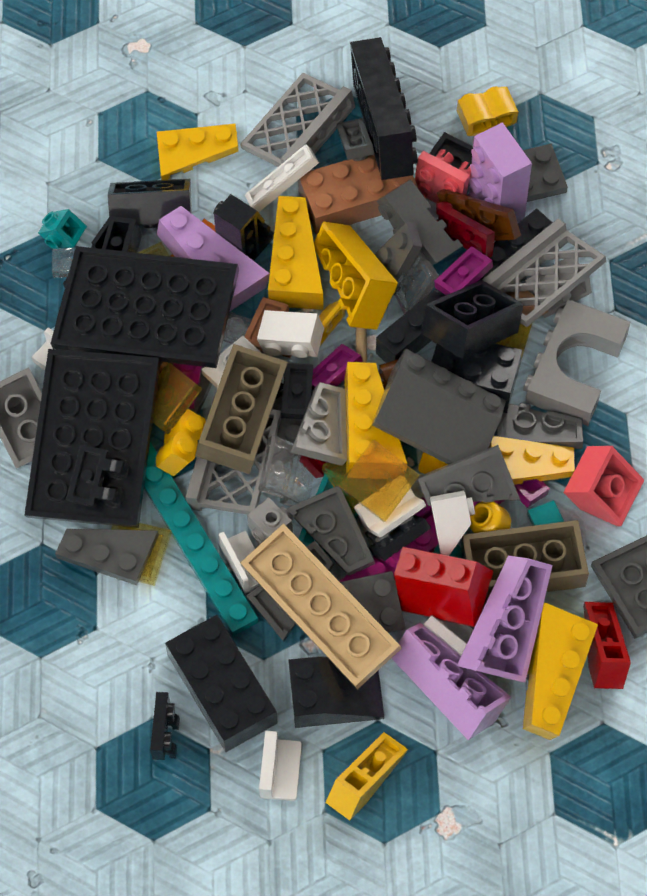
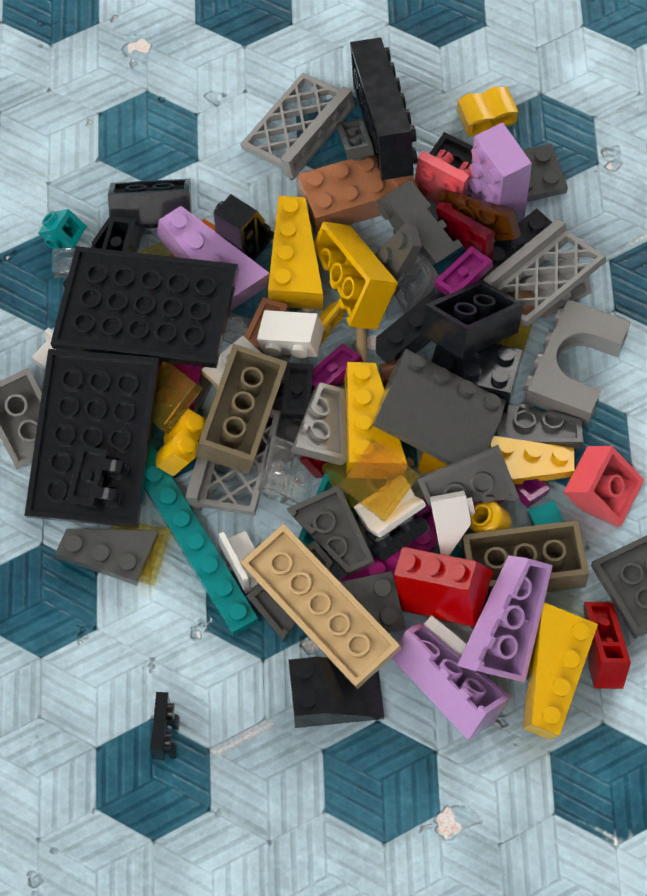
(188, 147): yellow wing -> none
(221, 683): black brick -> none
(267, 519): light grey brick -> none
(279, 768): white panel -> none
(281, 178): white tile -> none
(365, 776): yellow slope -> none

